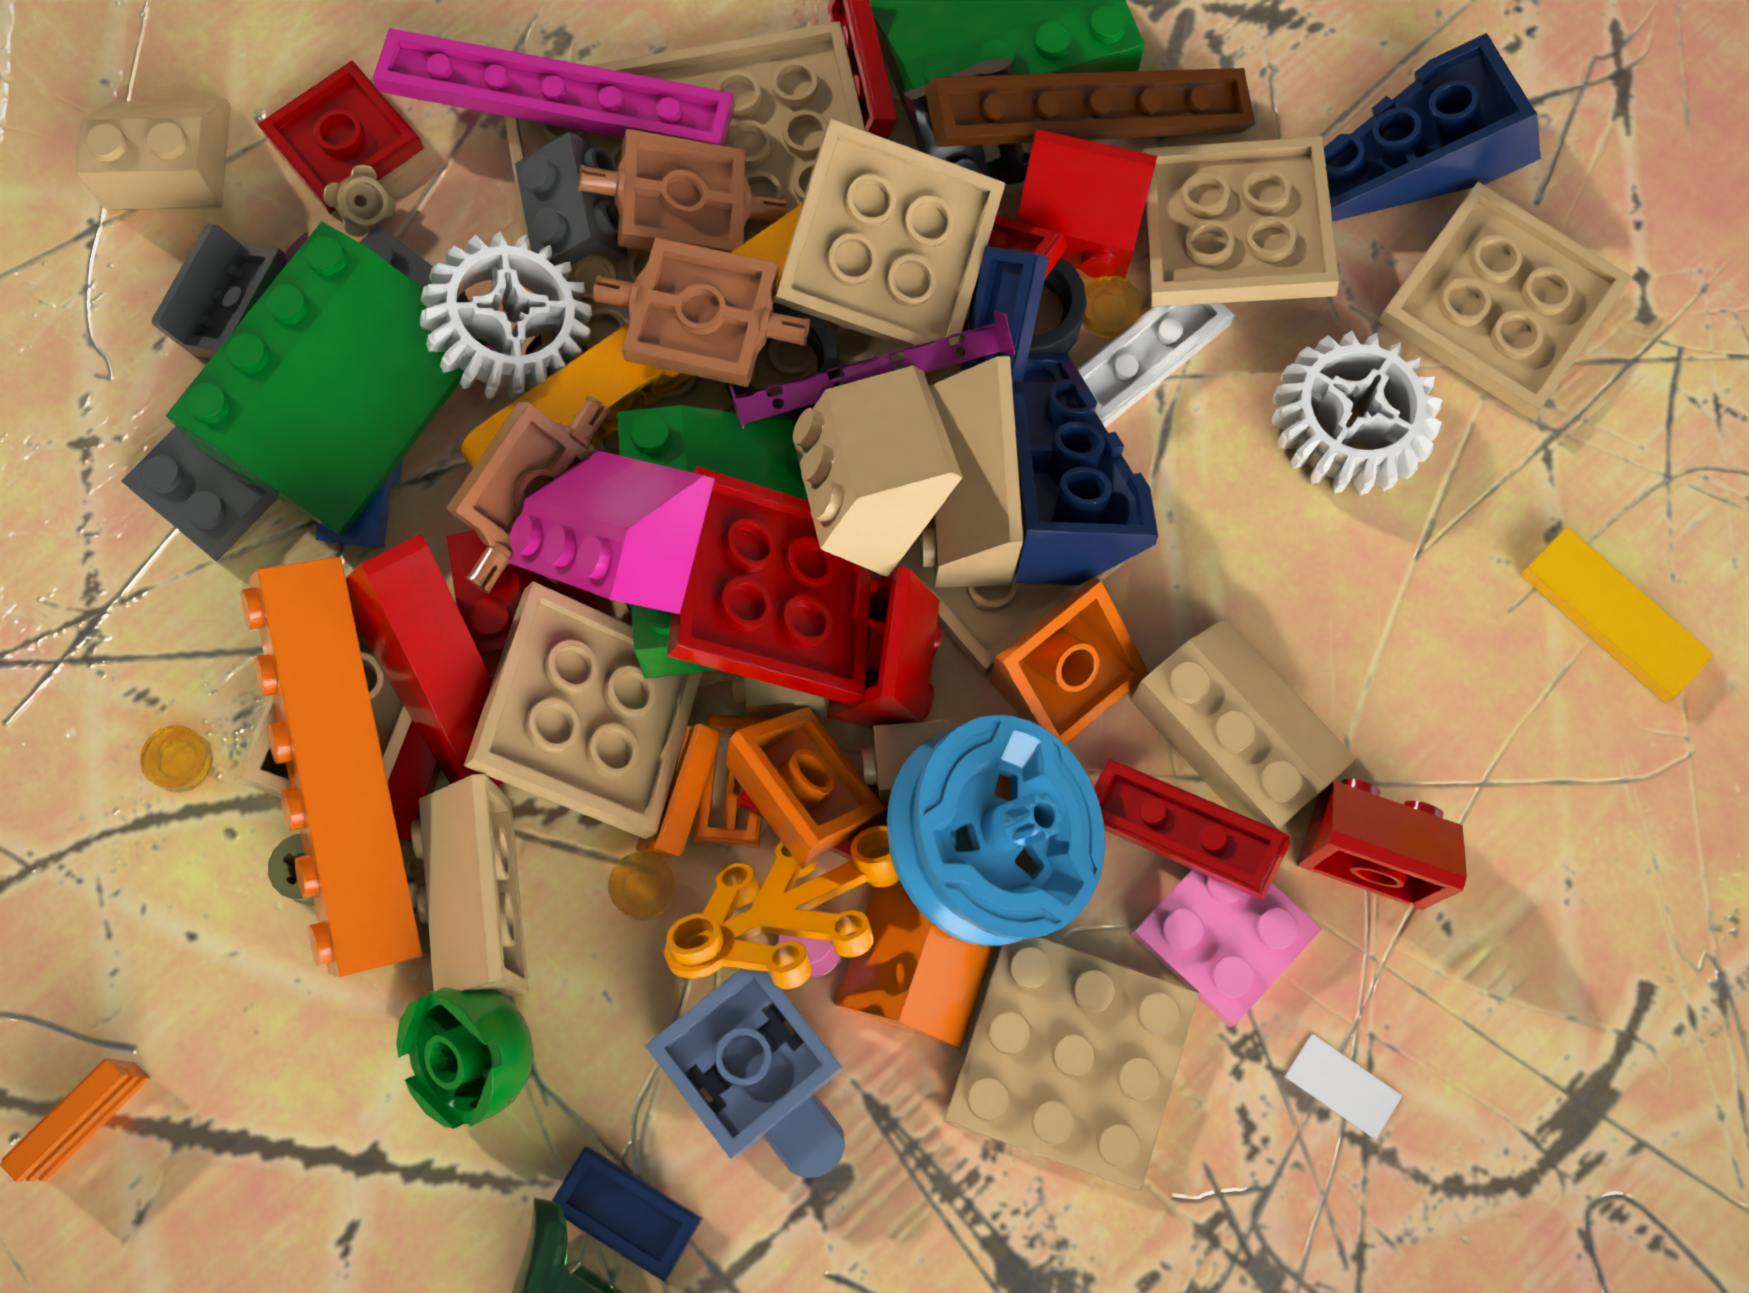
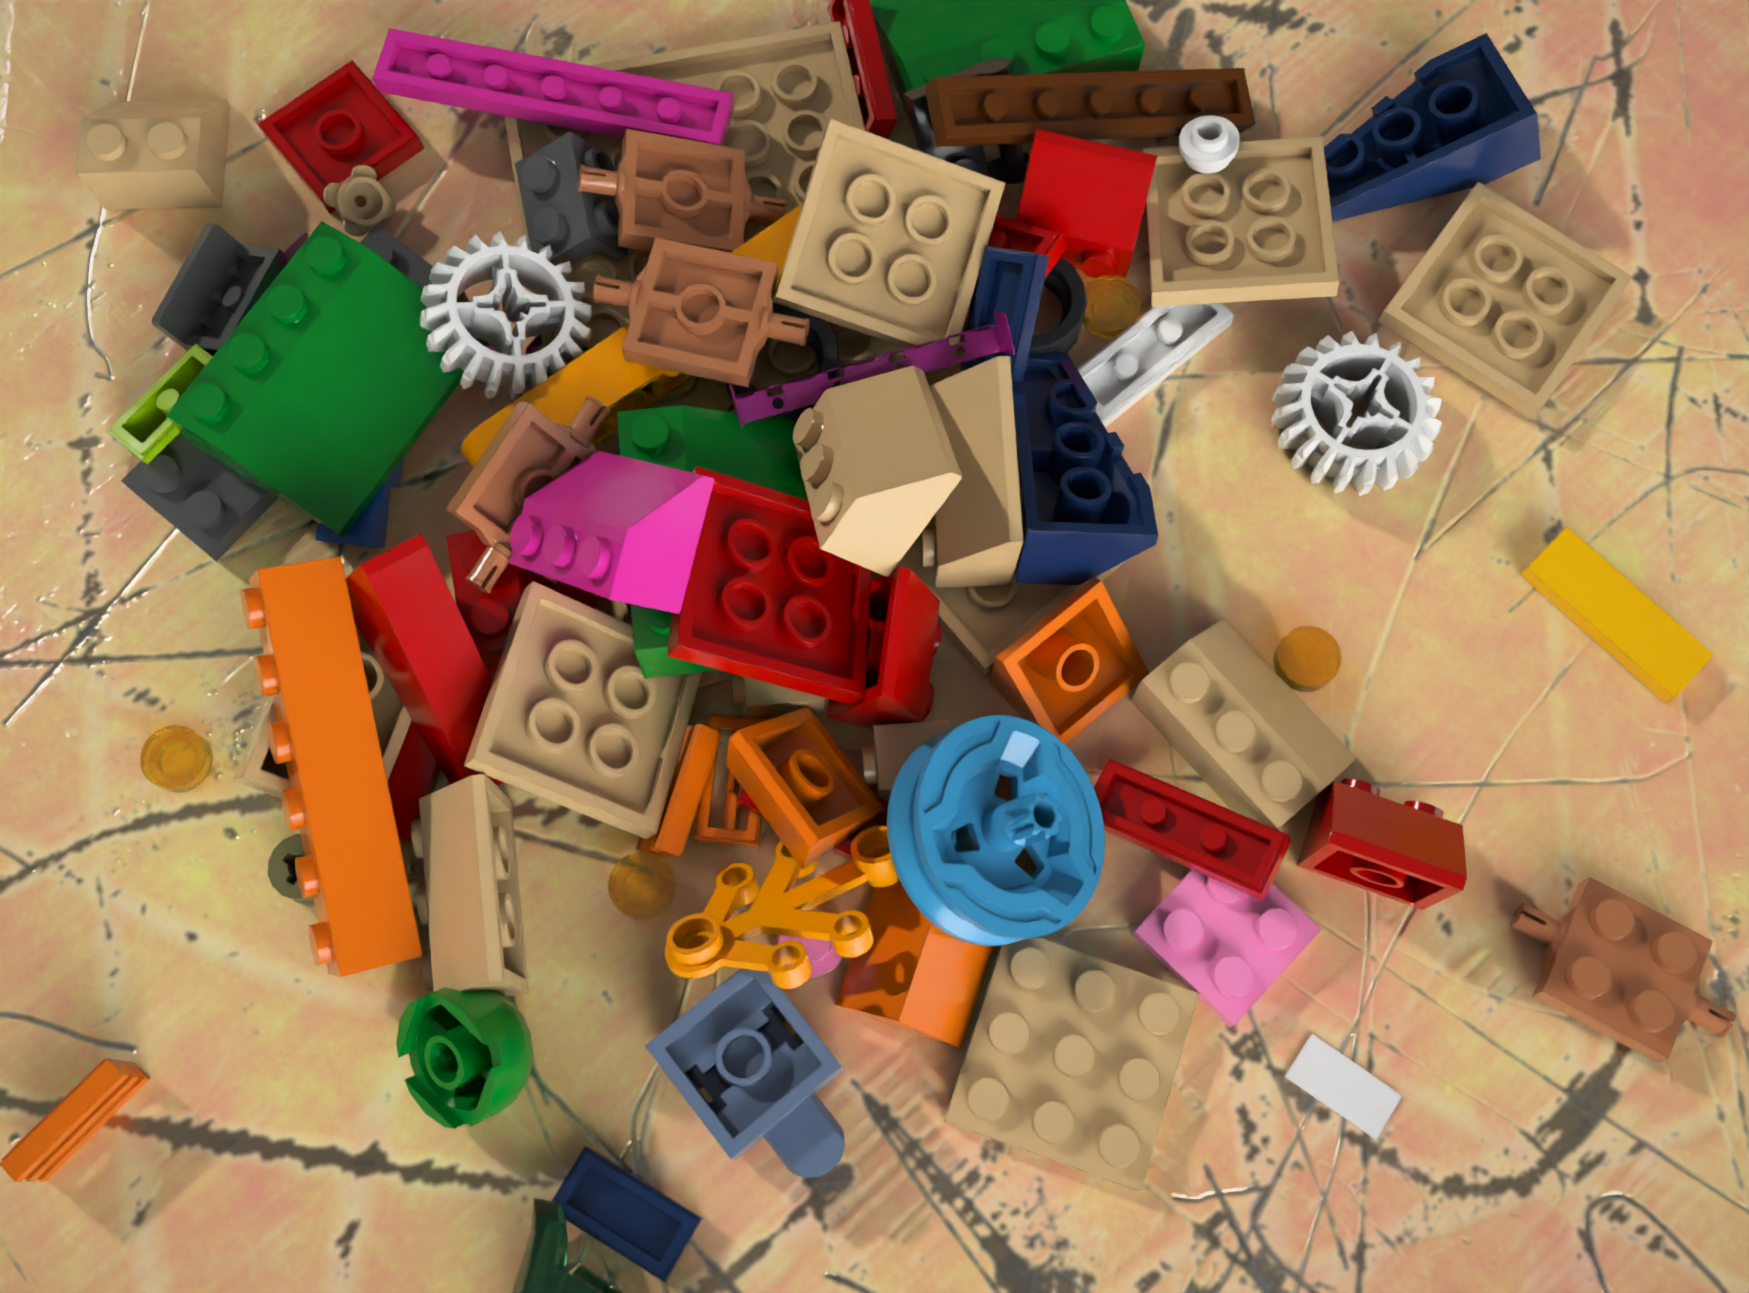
(144, 426): none -> lime slope
(1209, 143): none -> white plate
(1307, 658): none -> clear yellow tile
(1623, 969): none -> nougat plate

